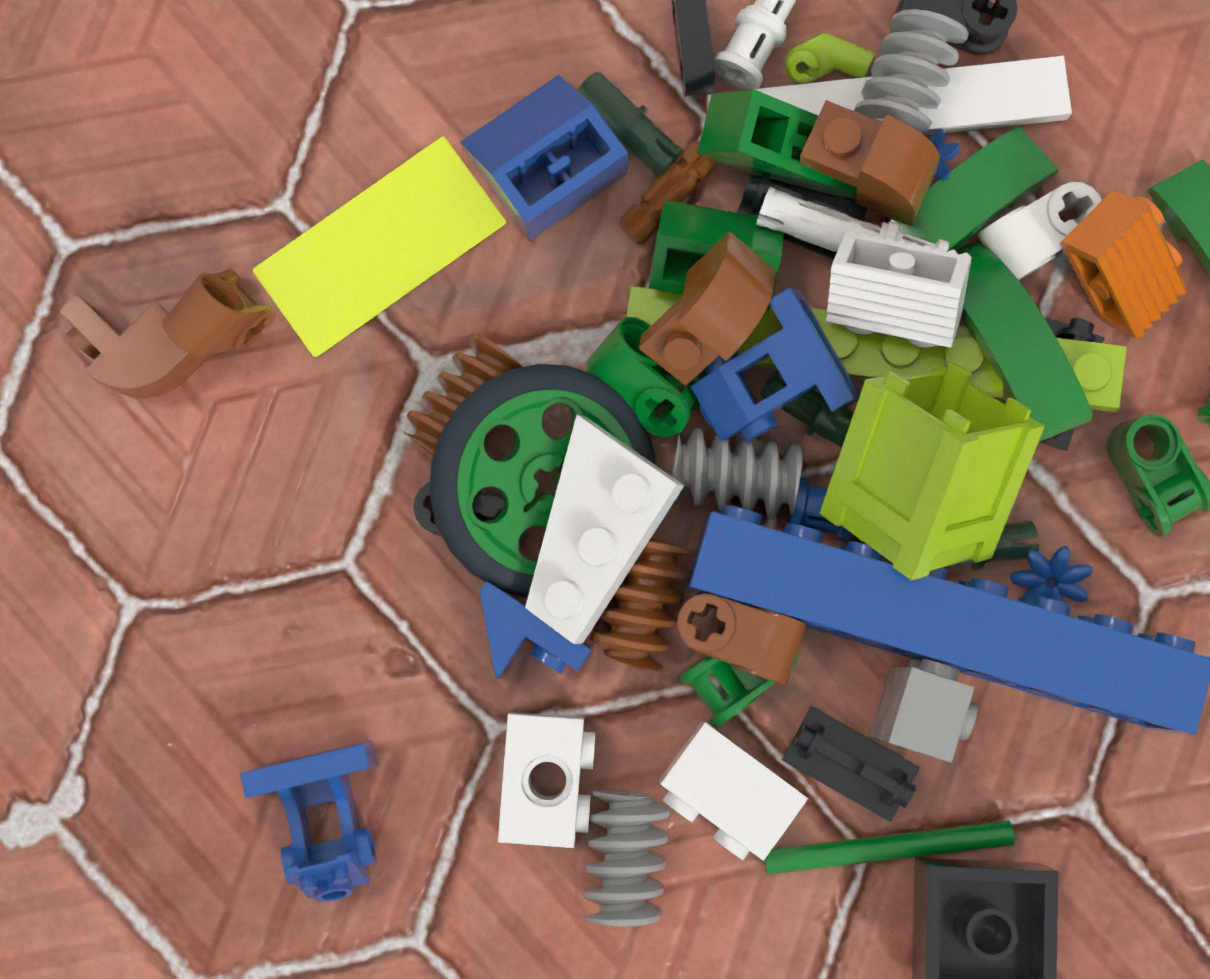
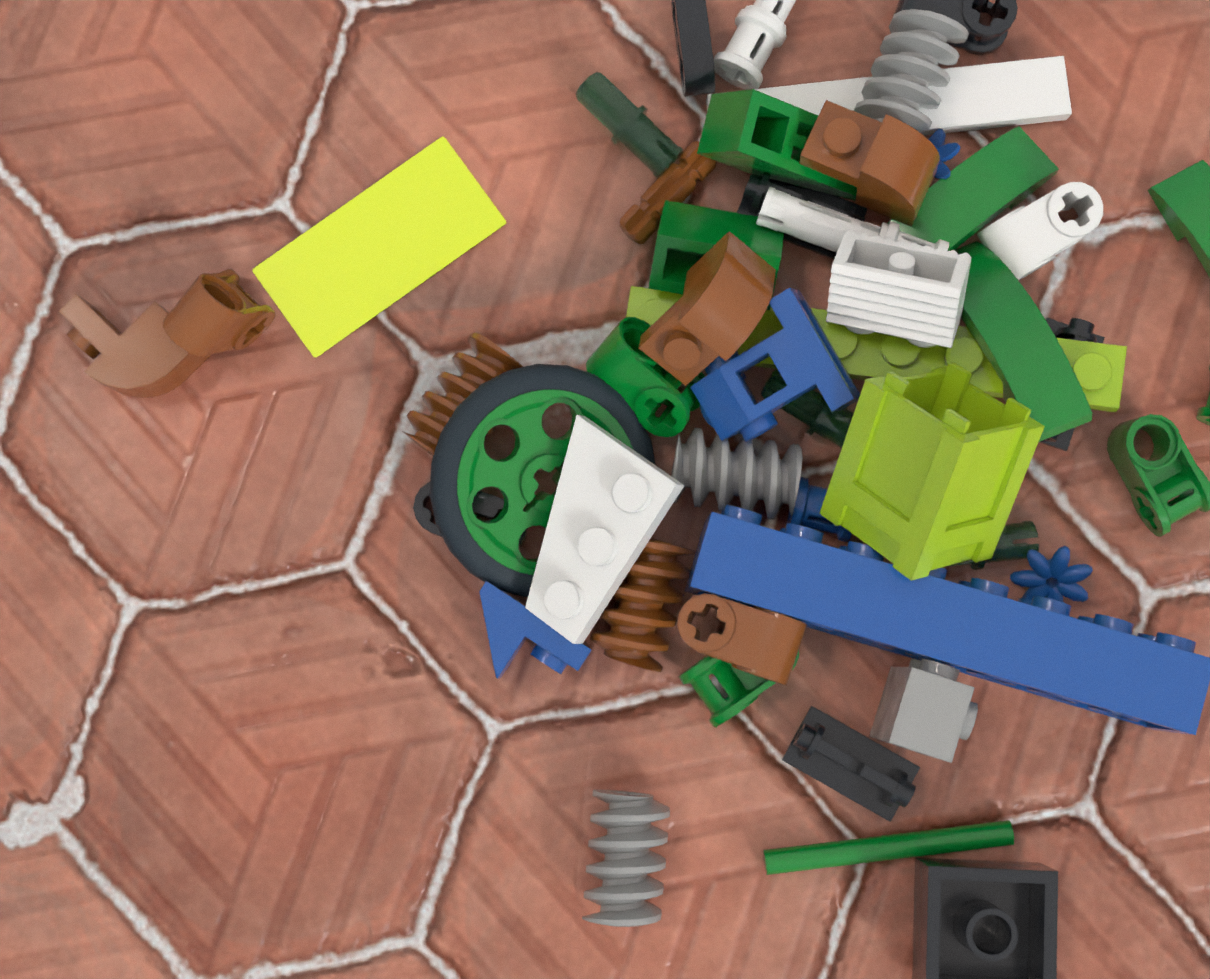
(333, 866): blue tile -> none
(525, 813): white brick -> none
(547, 156): blue slope -> none
(731, 792): white brick -> none
(825, 54): lime arm -> none
(1125, 263): orange brick -> none

